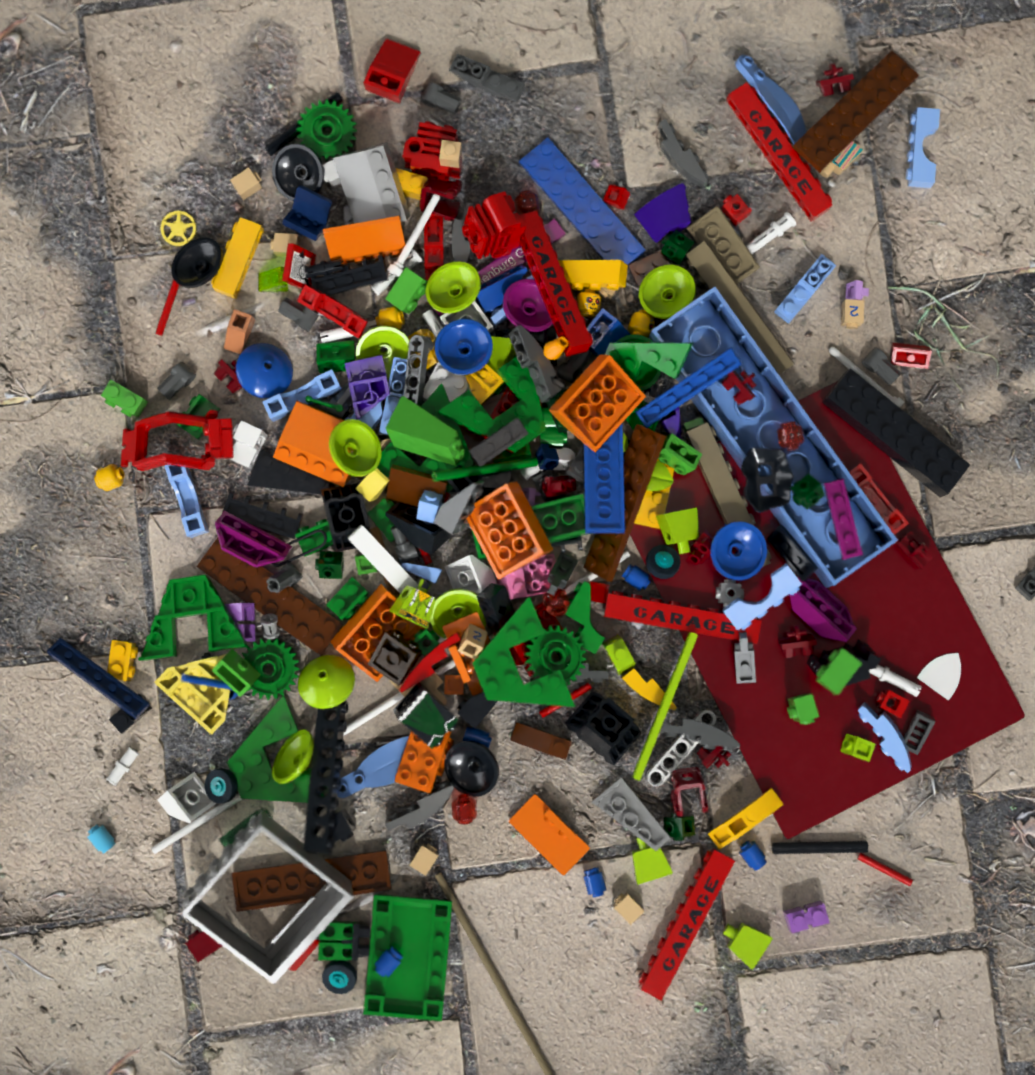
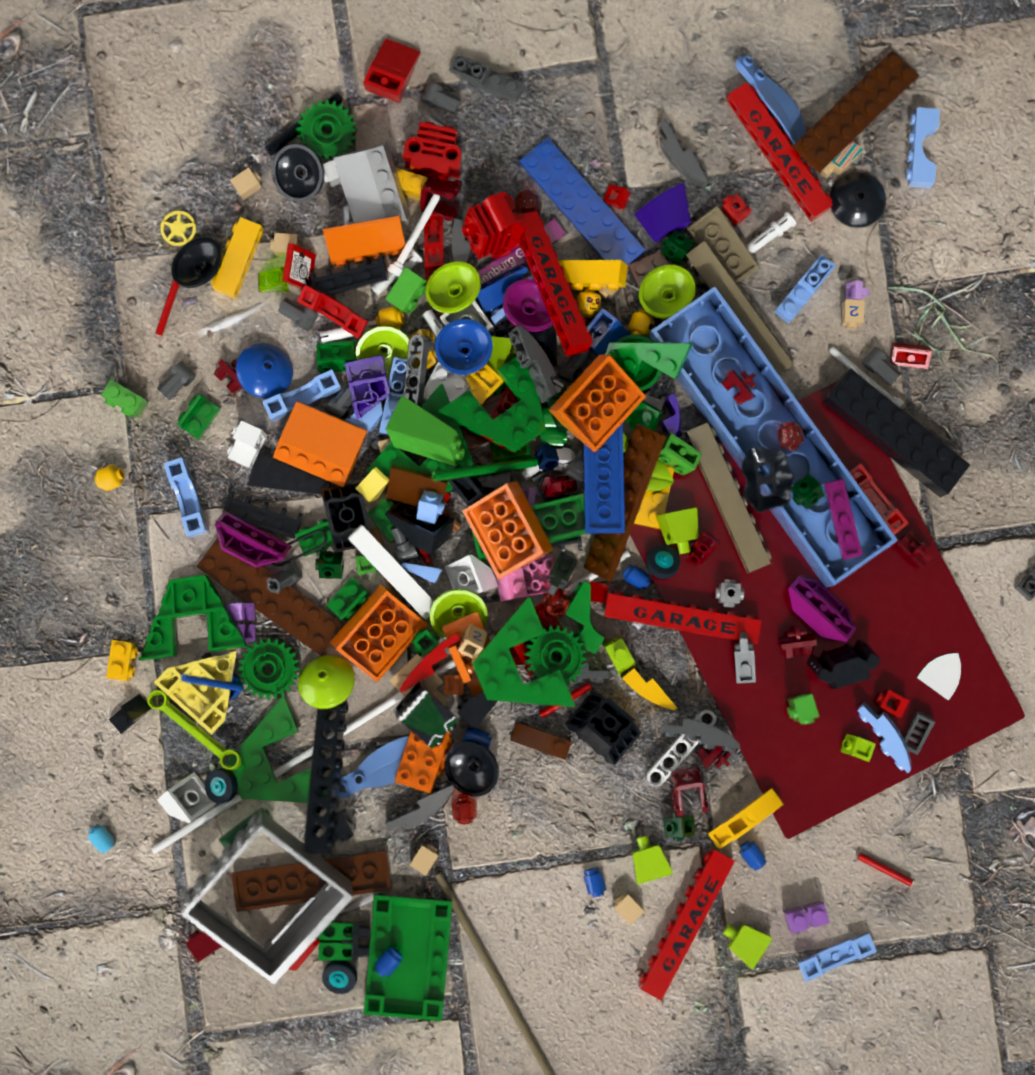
(98, 678): dark blue tile -> none
(122, 766): white pin -> none
(137, 442): red piece -> none
(193, 729): none -> lime piece
(219, 438): red brick -> none
(236, 672): bright green brick -> none
(238, 331): nougat slope -> none
(270, 626): light grey bush -> none
(293, 757): lime dish -> none
(308, 213): dark blue bracket -> none
(324, 268): black pin -> none
(339, 408): green hinge -> none
(362, 445): lime dish -> none
(395, 656): dark brown plate -> none
(415, 604): lime torso -> none
(450, 153): tan brick -> none
(454, 513): slope -> none
(495, 606): black brick -> none
(498, 442): black tile -> none
(549, 834): orange bracket -> none
(554, 348): light orange cone -> none
(627, 809): light grey wing -> none
(664, 706): lime tile -> none
(689, 387): blue tile -> none
(692, 424): bright green tile -> none
(742, 612): light blue arch -> none
(749, 554): blue dish -> none
(792, 553): black tile -> none
(820, 847): black axle -> none
(836, 956): none -> light blue slope
(837, 671): bright green brick -> none
(843, 81): dark red hips -> none
(855, 211): none -> black dish
(885, 674): white pin -> none

